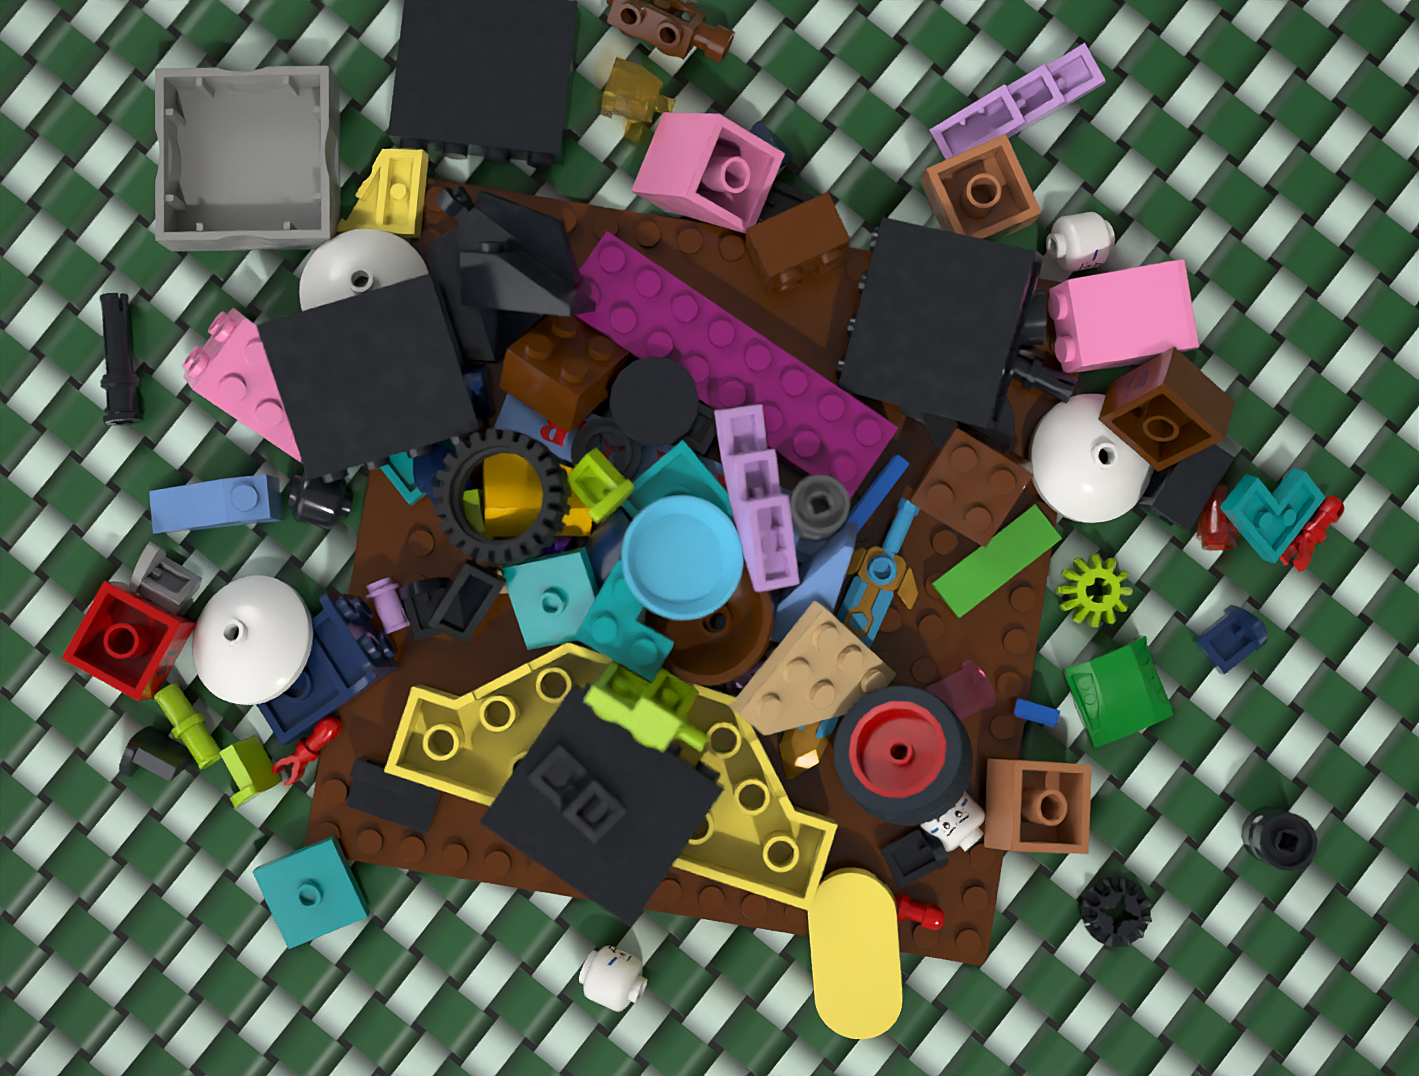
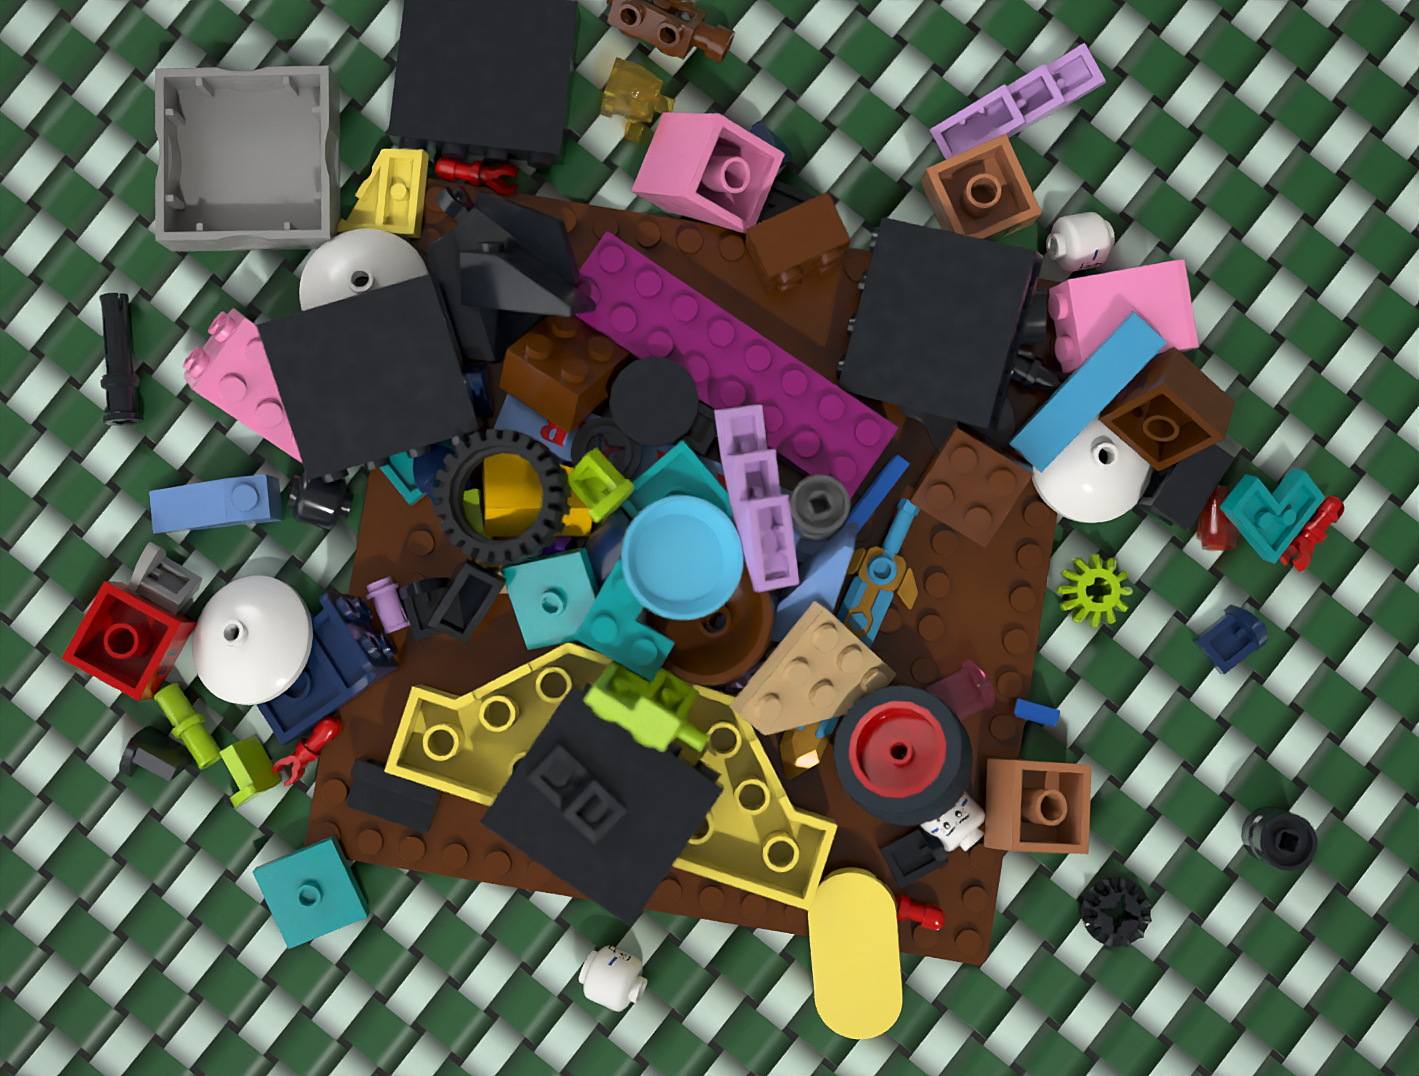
(477, 173): none -> red piece
(993, 566): bright green tile -> none
(1087, 391): none -> dark azure tile
(1118, 693): green slope -> none

